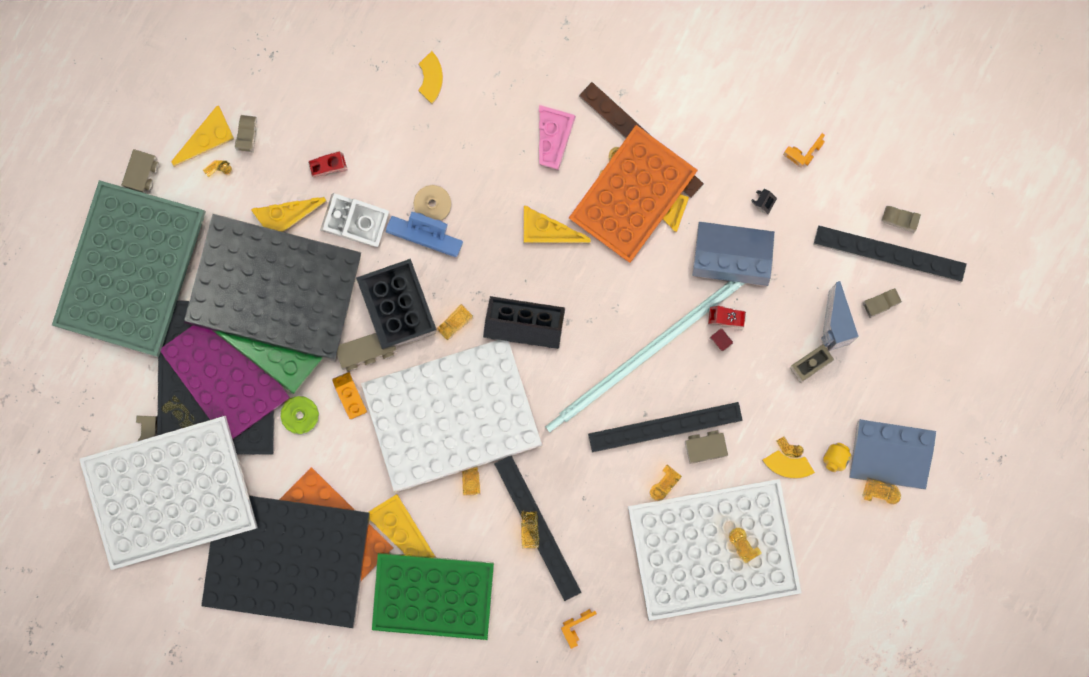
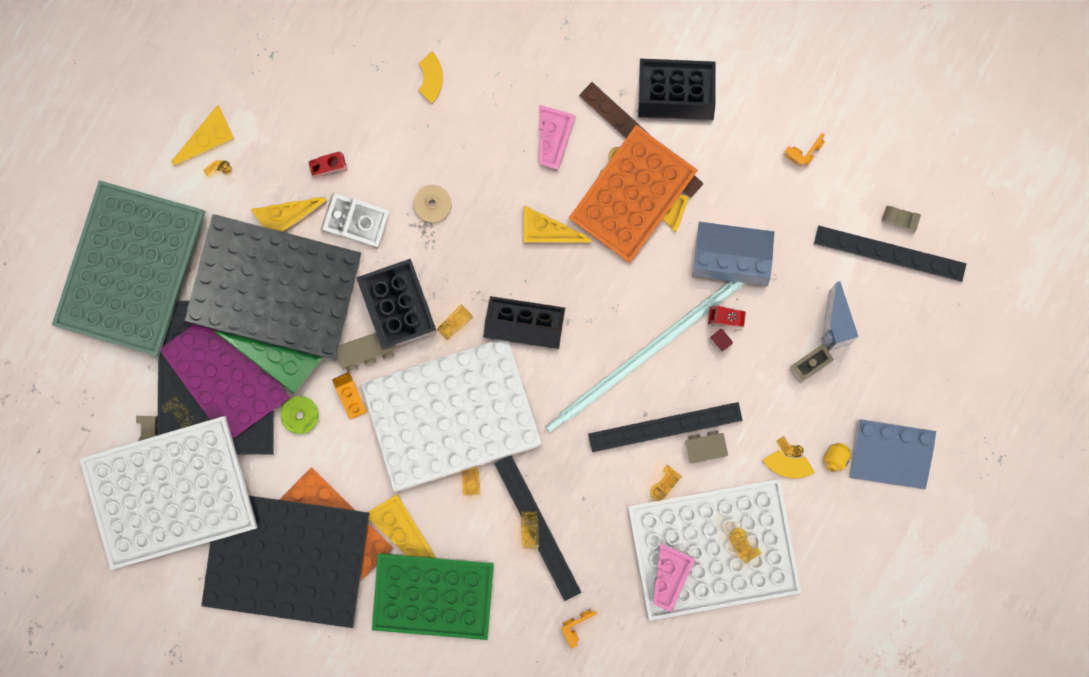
(140, 171): dark tan brick -> none
(246, 133): dark tan leg -> none
(425, 232): medium blue bracket -> none
(671, 576): none -> bright pink wing
(677, 89): none -> black slope
(765, 201): black tile -> none
(881, 490): clear yellow leg -> none
(882, 302): dark tan leg -> none

